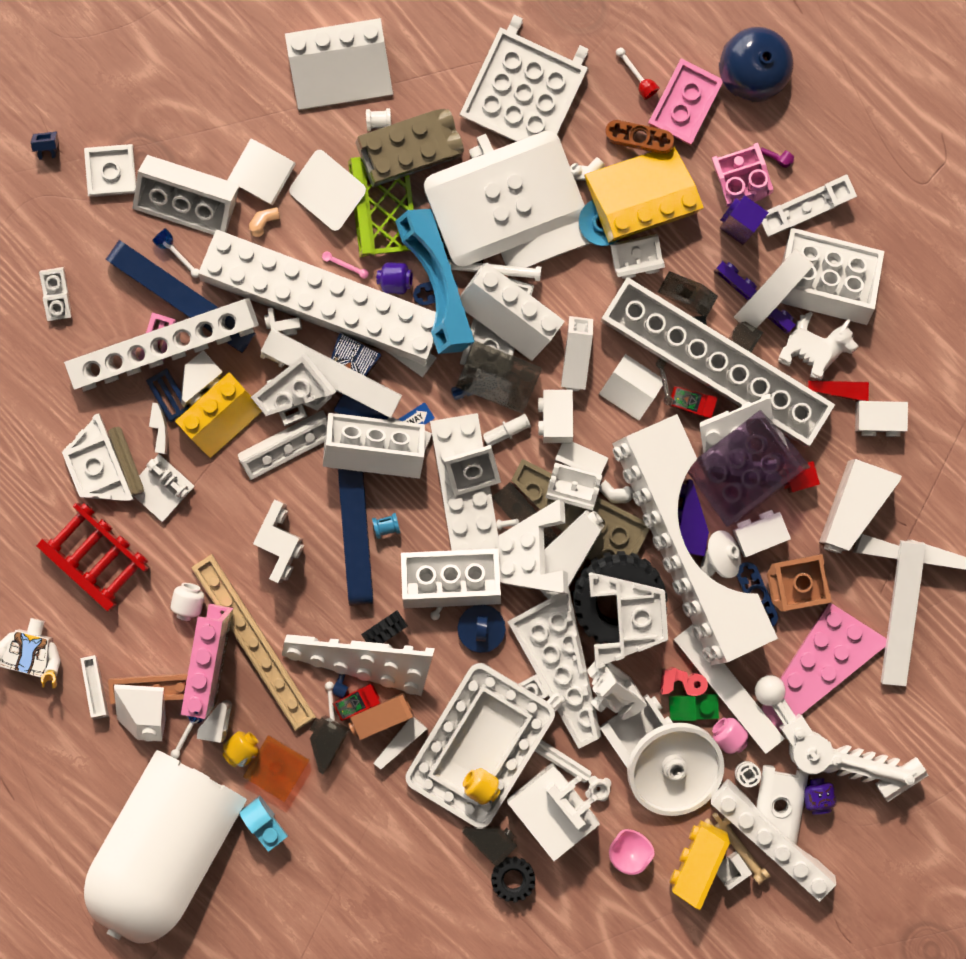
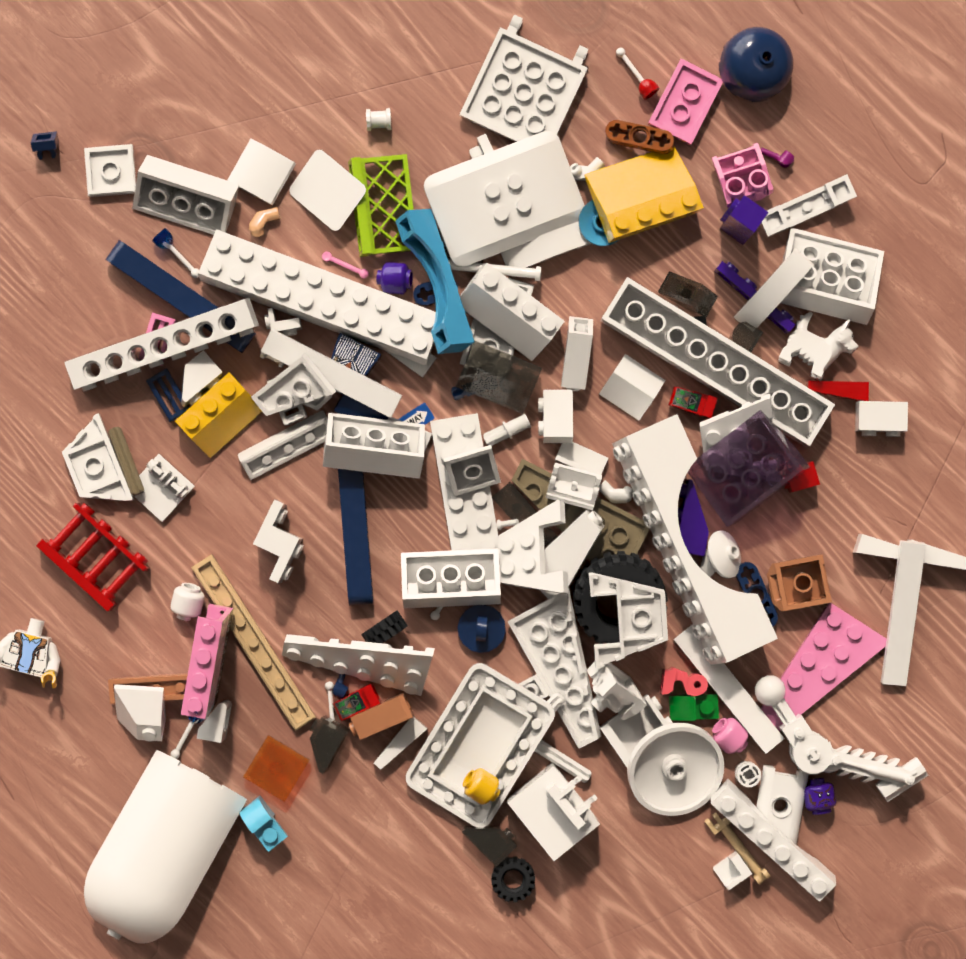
(55, 294): white slope -> none
(94, 687): white piece -> none
(158, 421): white slope -> none
(240, 749): yellow head -> none
(339, 64): white slope -> none
(386, 525): dark azure bush -> none
(409, 146): dark tan piece -> none
(604, 785): white plate -> none
(631, 852): bright pink helmet -> none
(637, 256): white bracket -> none
(668, 400): clear smoke hinge -> none
(699, 863): yellow slope -> none
(761, 534): white piece -> none
(856, 503): white slope -> none

